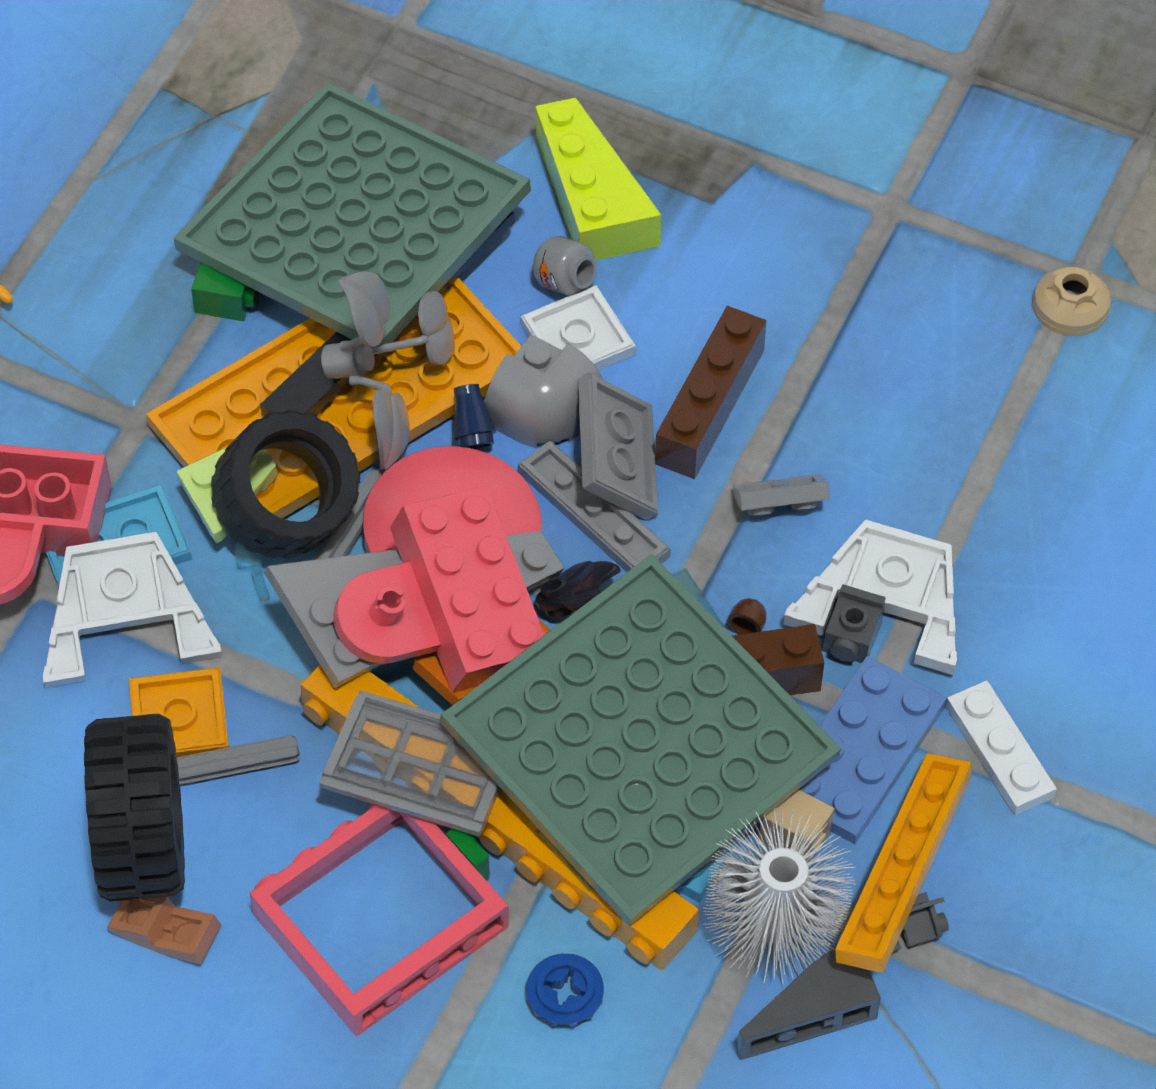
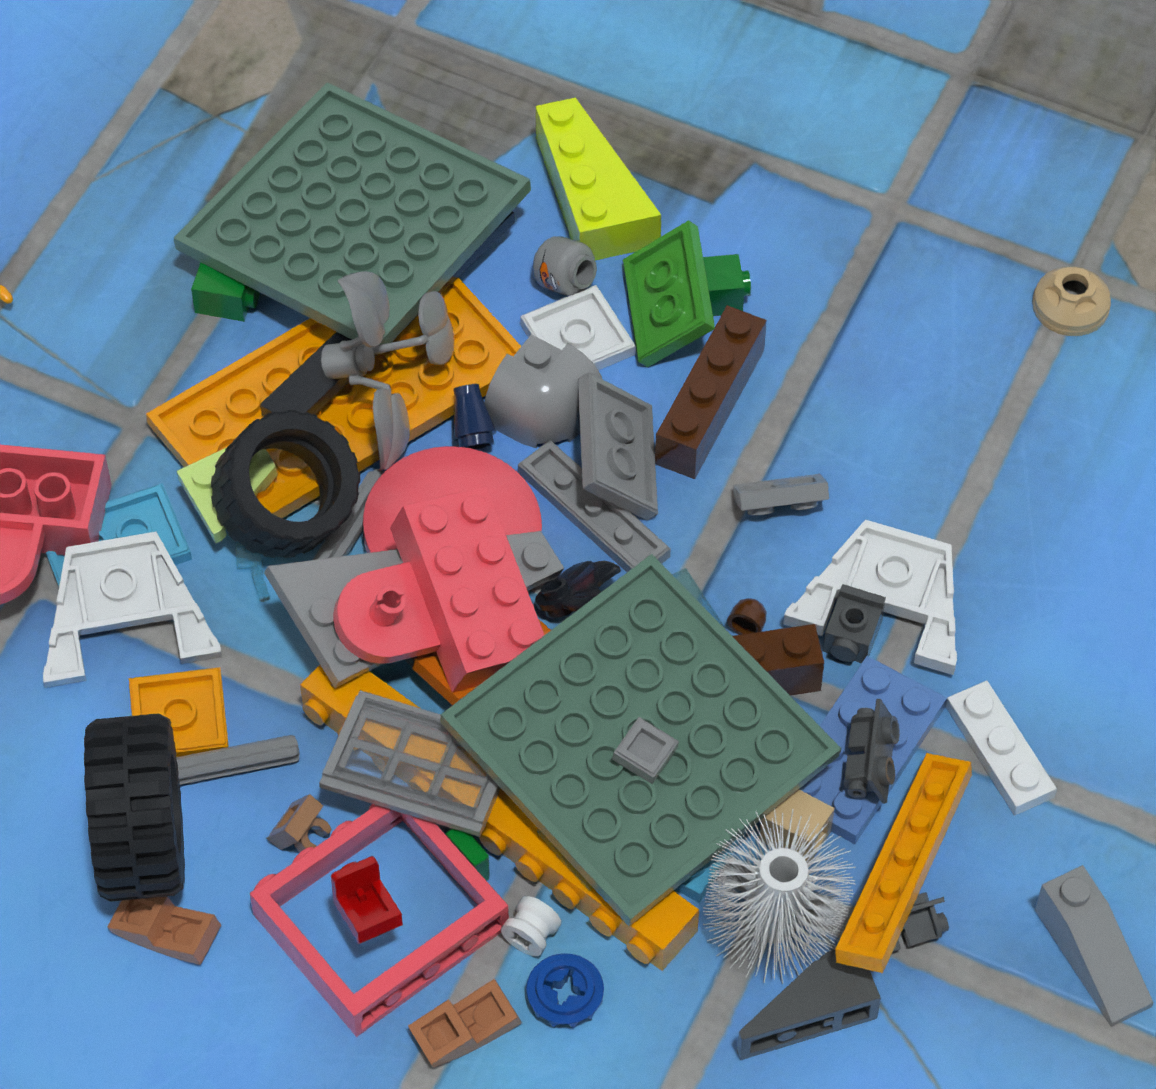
(296, 822): none -> medium nougat tile
(364, 900): none -> red bracket
(463, 1027): none -> nougat slope
(531, 926): none -> white wheel
(645, 750): none -> light grey tile
(668, 294): none -> bright green tile
(726, 282): none -> green brick
(875, 735): none -> dark grey hinge
(1093, 944): none -> light grey slope

